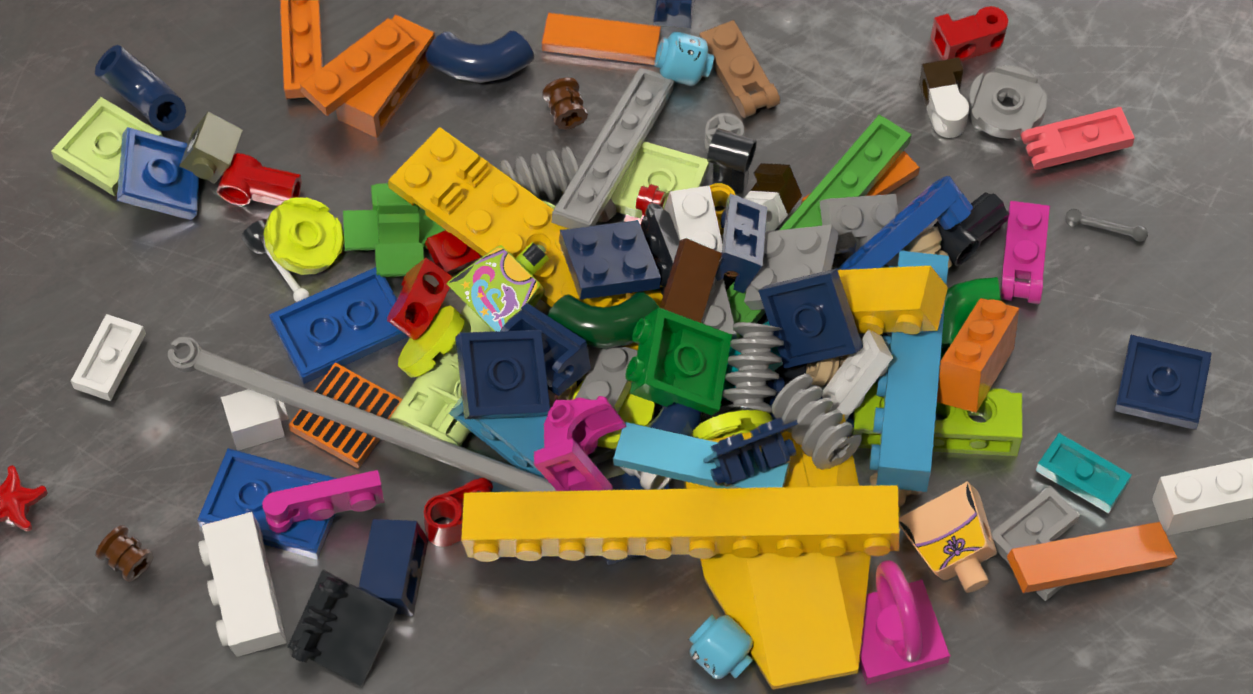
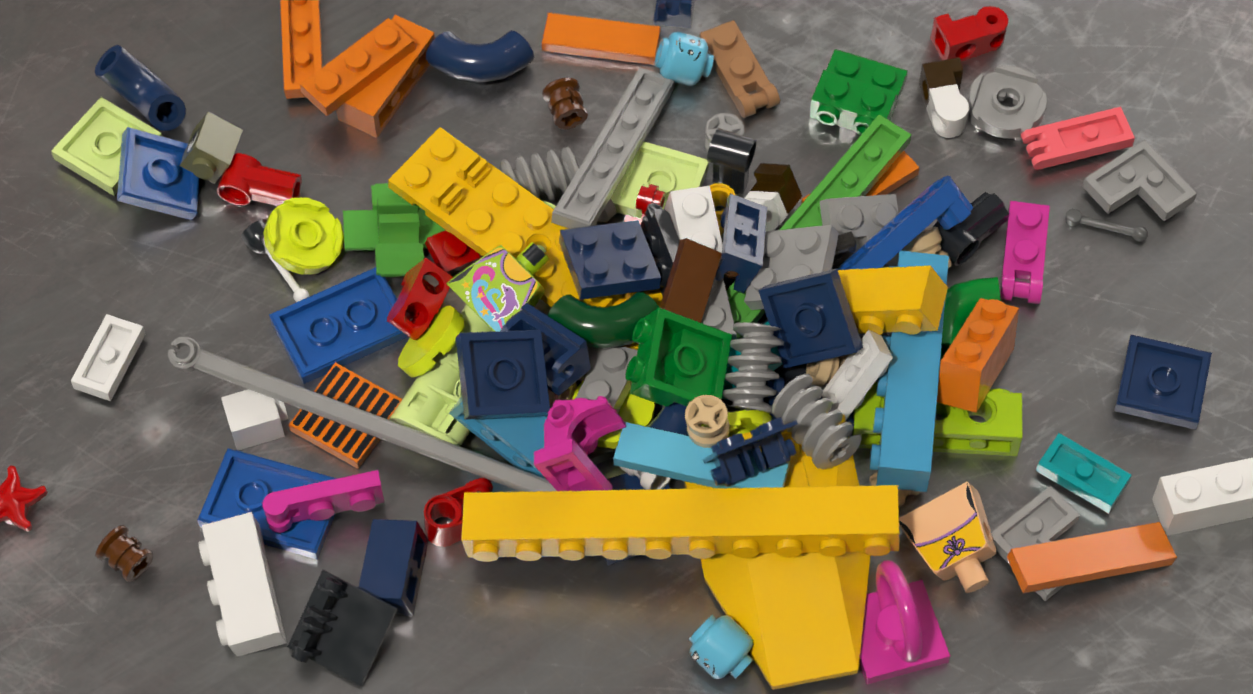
(710, 411): none -> tan wheel
(856, 91): none -> green plate
(1144, 174): none -> light grey plate

